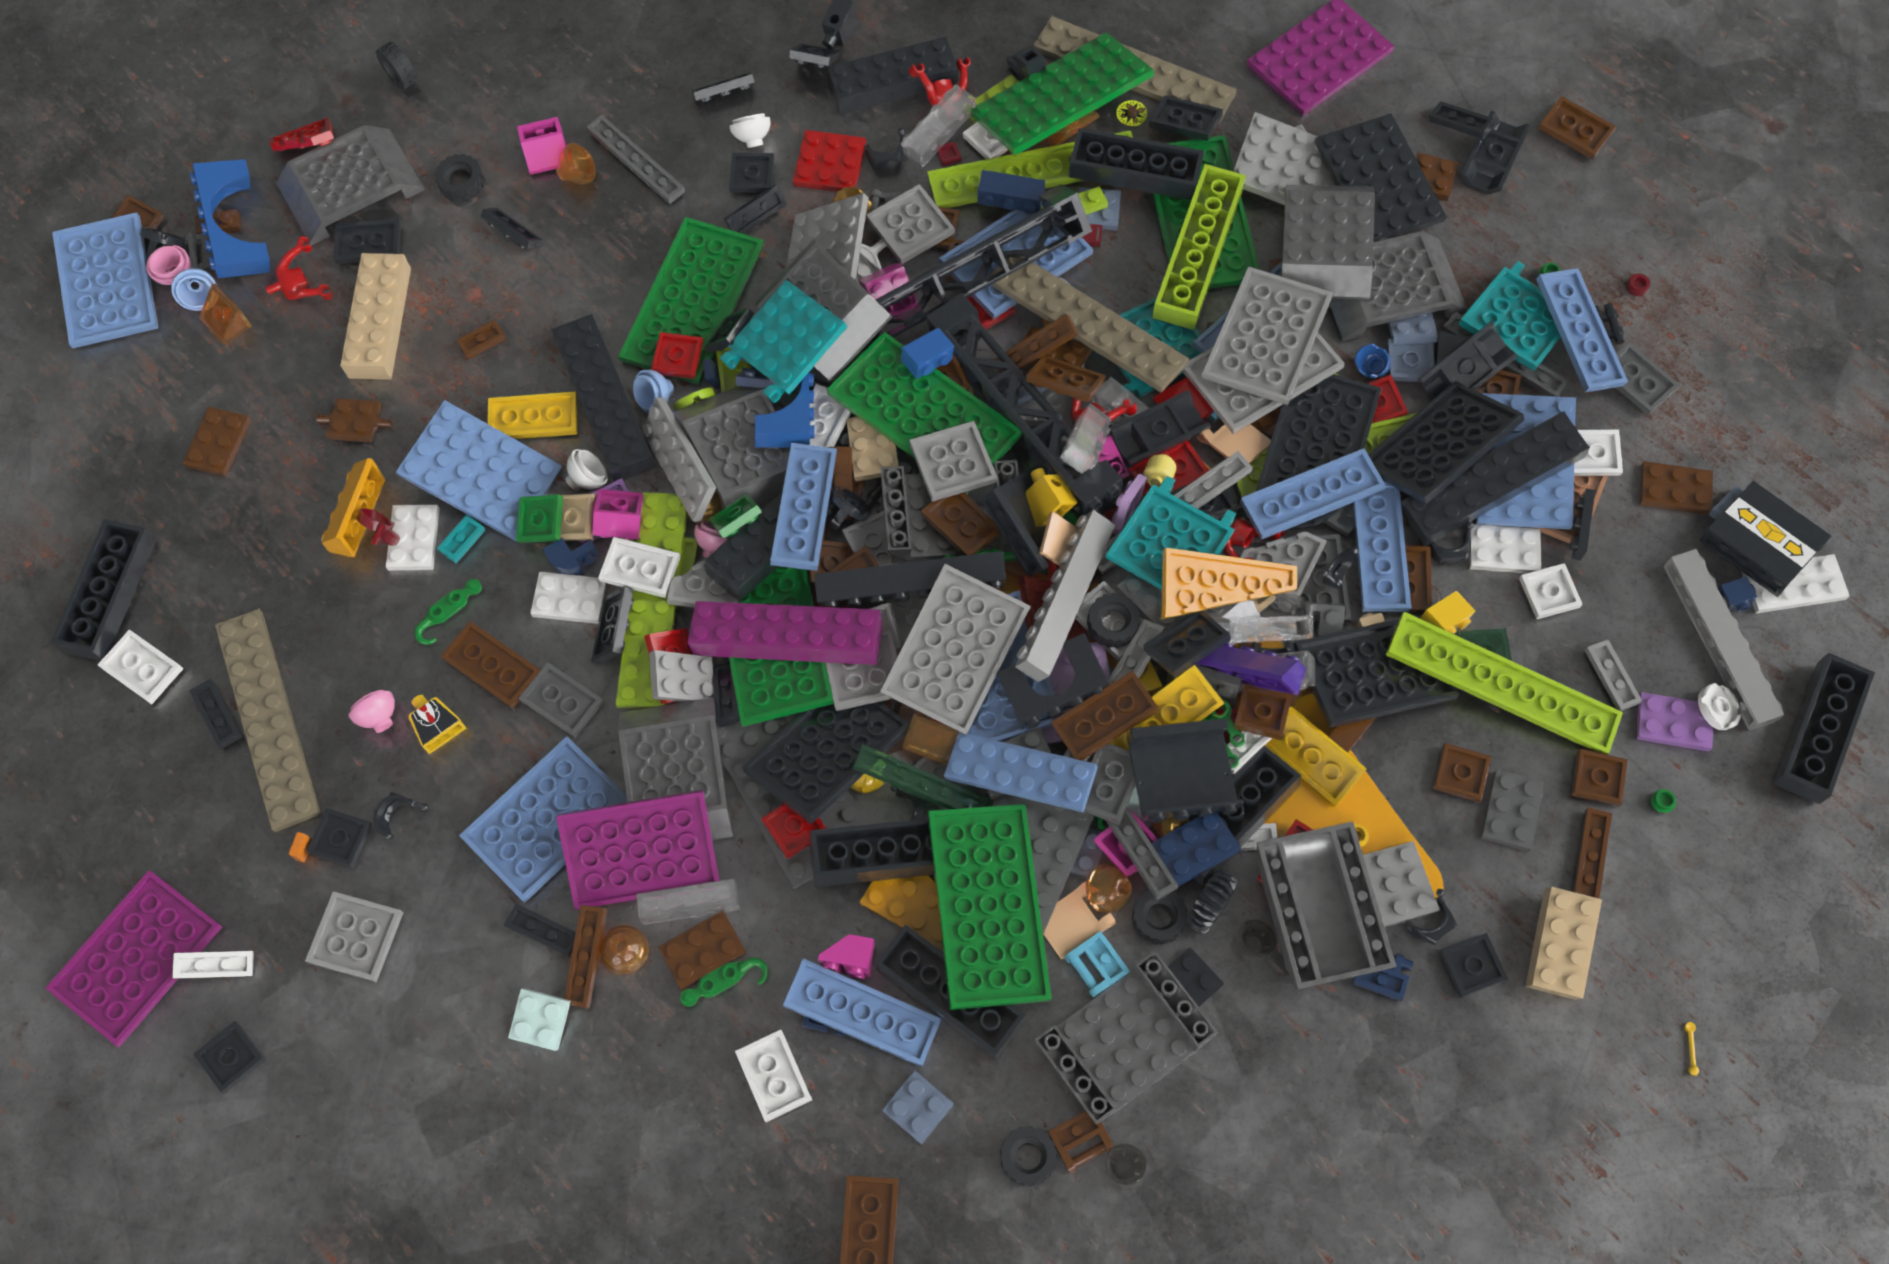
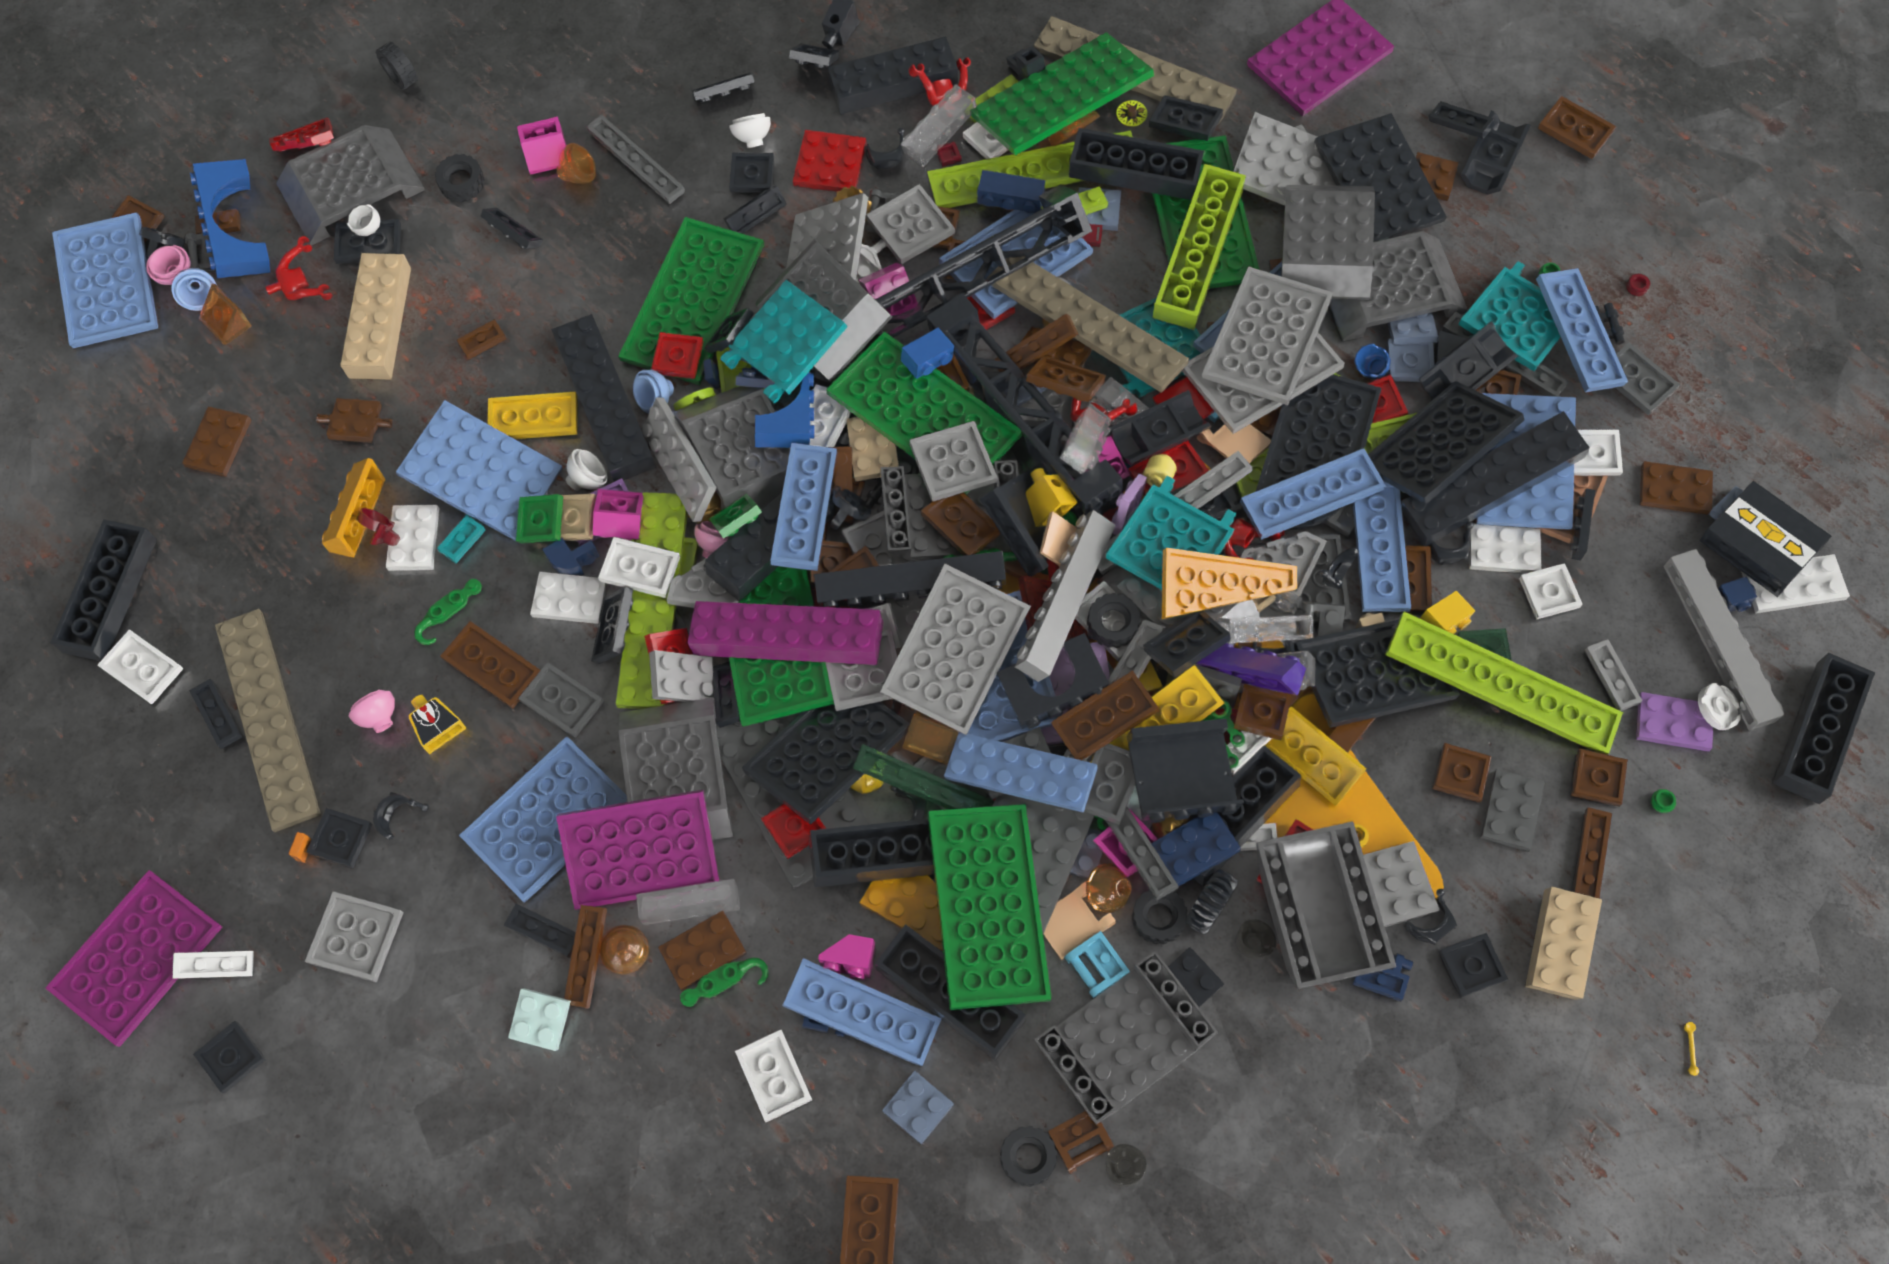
(364, 220): none -> white hair

